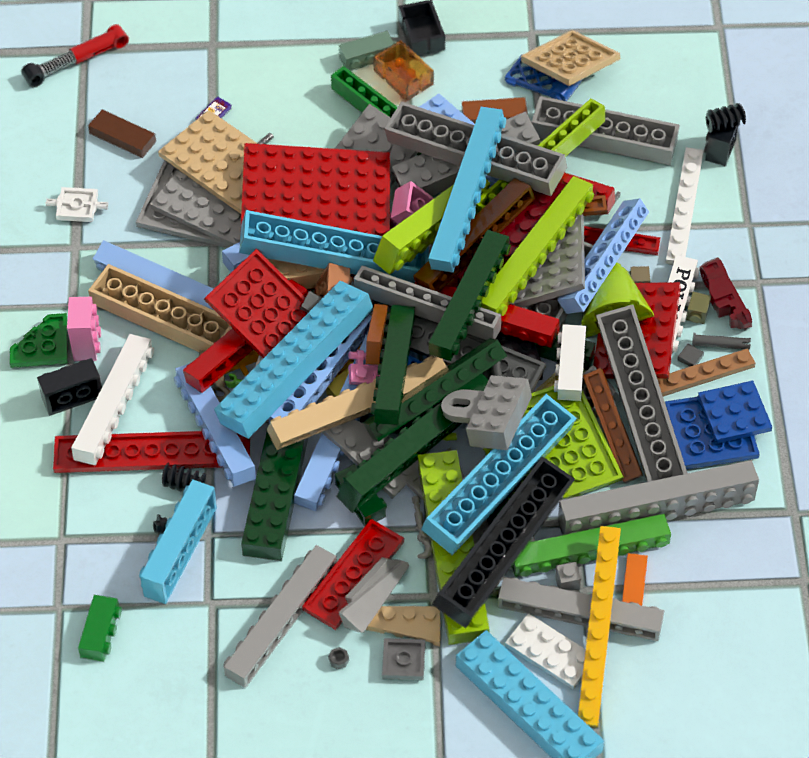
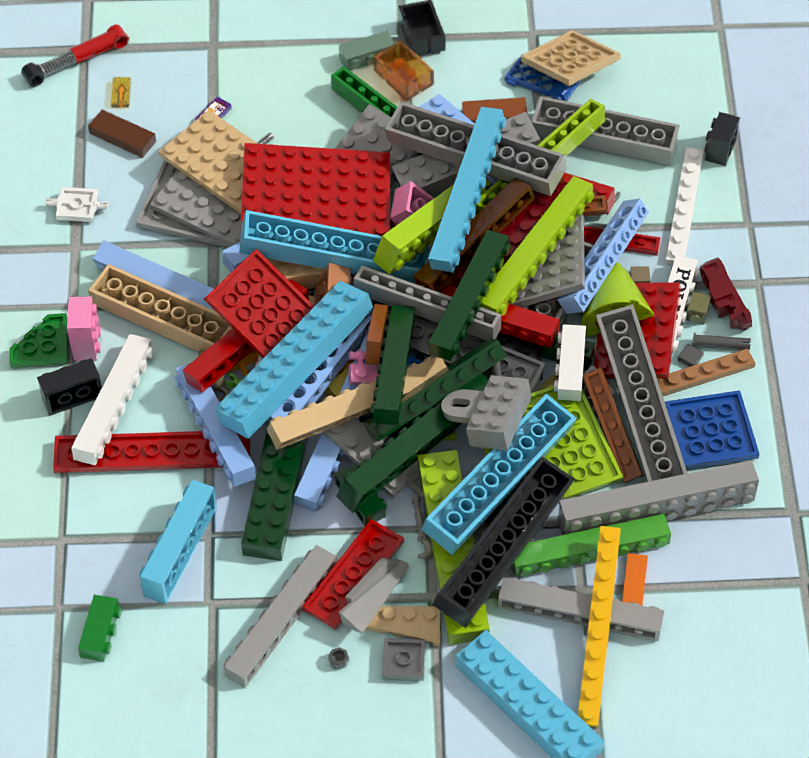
(121, 92): none -> clear yellow tile
(159, 525): black plate -> none
(179, 479): black piece -> none
(310, 301): dark grey tile -> none
(548, 650): white plate -> none
(568, 576): light grey brick -> none
(724, 116): black piece -> none
(734, 412): blue plate -> none

